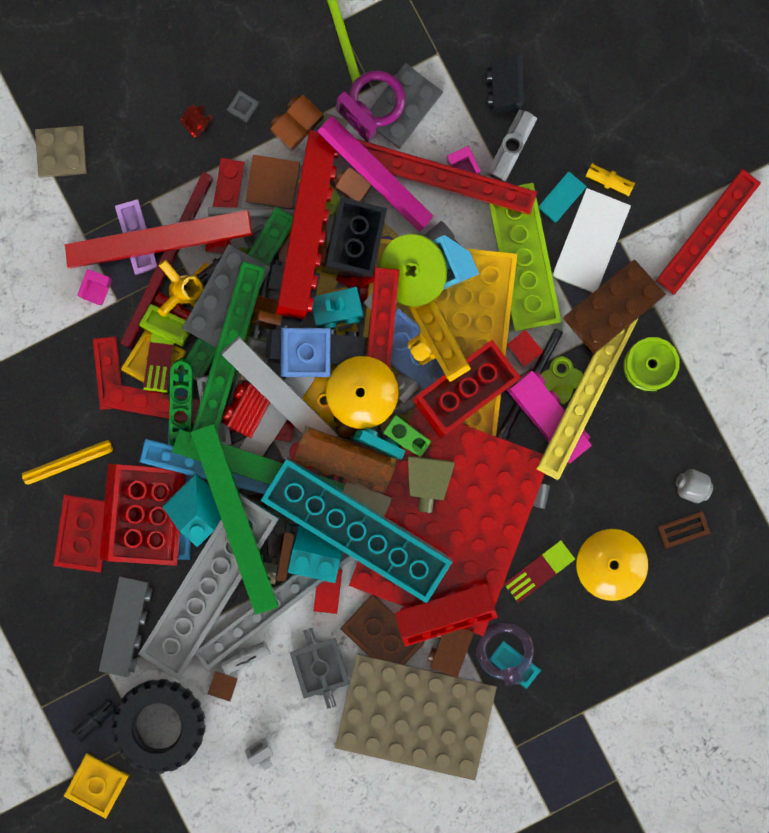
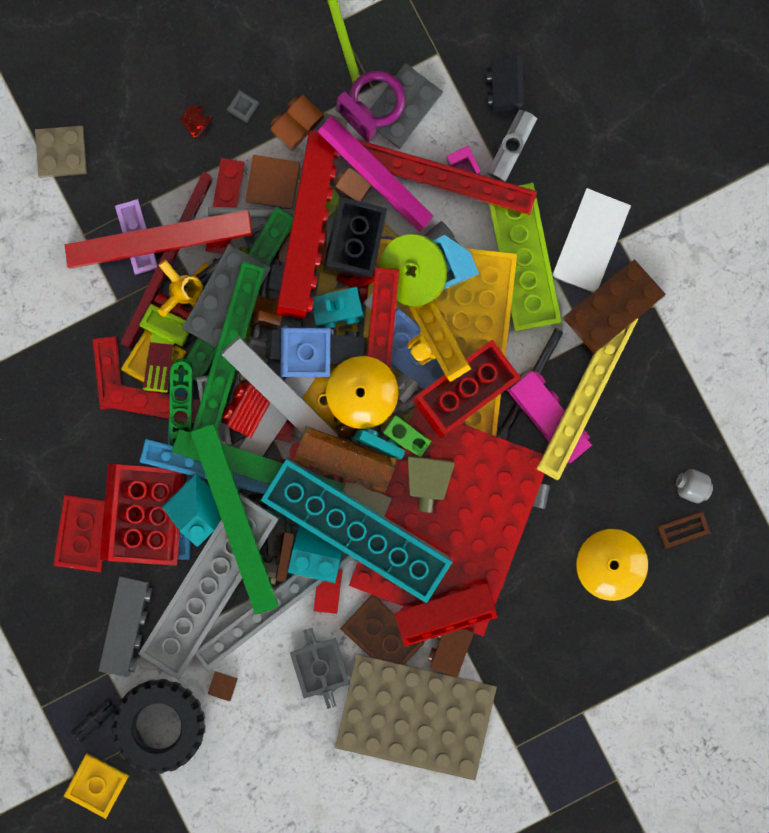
(67, 462): yellow axle -> none
(94, 287): dark pink panel -> none
(245, 657): light grey pin -> none
(260, 754): light grey tile -> none
(508, 657): teal tile -> none
(512, 675): clear purple piece -> none
(524, 348): red panel -> none
(539, 571): tile -> none
(562, 197): teal tile -> none
(564, 382): lime plate -> none
(610, 179): yellow pin -> none
(663, 371): lime wheel -> none
(708, 232): red tile -> none

